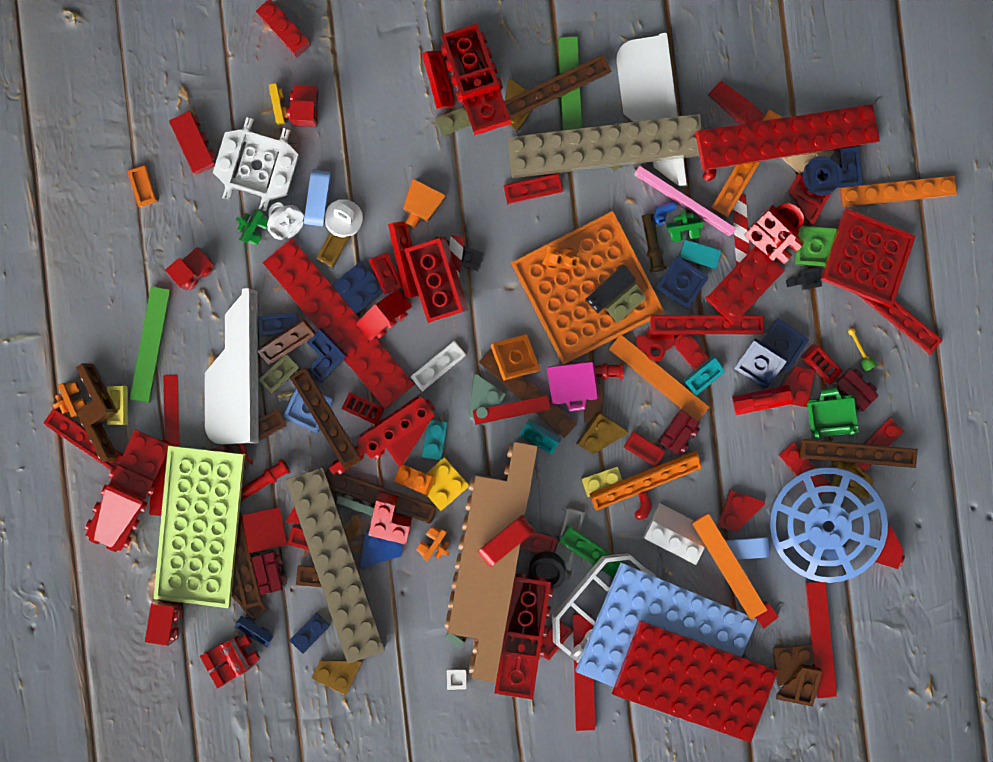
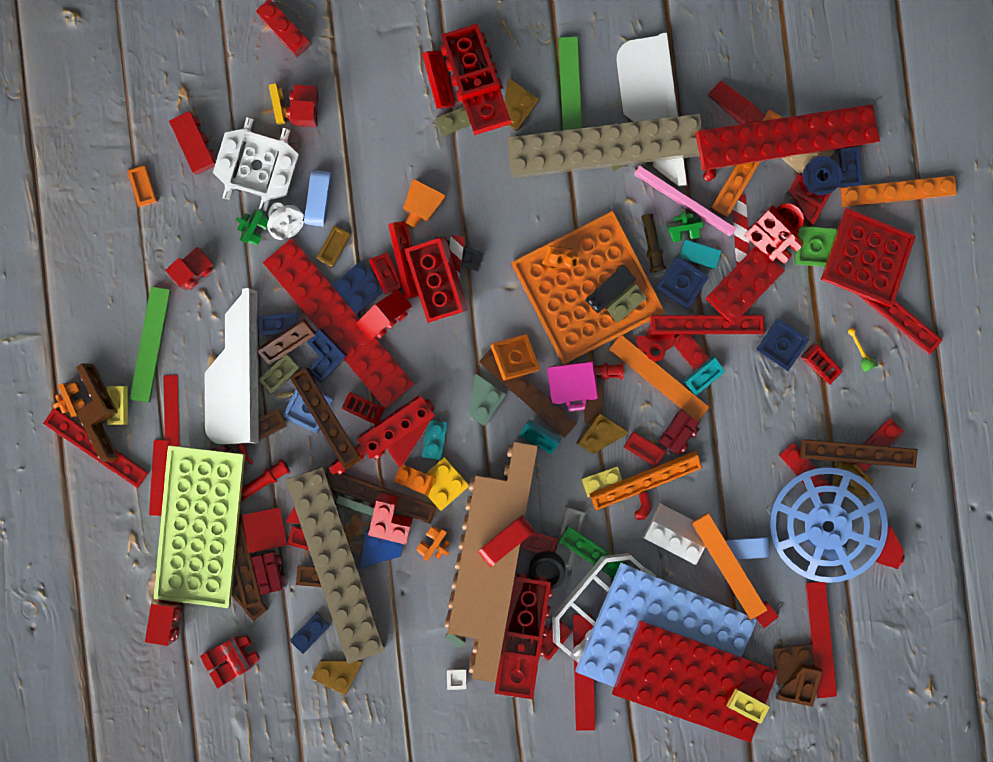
(127, 492): red wedge -> none
(259, 634): dark blue plate -> none
(343, 218): white tile -> none
(438, 366): white tile -> none
(514, 409): red sticker -> none
(533, 188): red tile -> none
(557, 87): reddish brown plate -> none
(661, 212): blue arm -> none
(738, 510): red wing -> none
(748, 706): none -> light yellow plate
(760, 363): plate -> none
(762, 400): red piece -> none
(800, 384): red wing -> none
(807, 279): black plate -> none
(833, 414): green piece -> none
(852, 384): dark red brick -> none

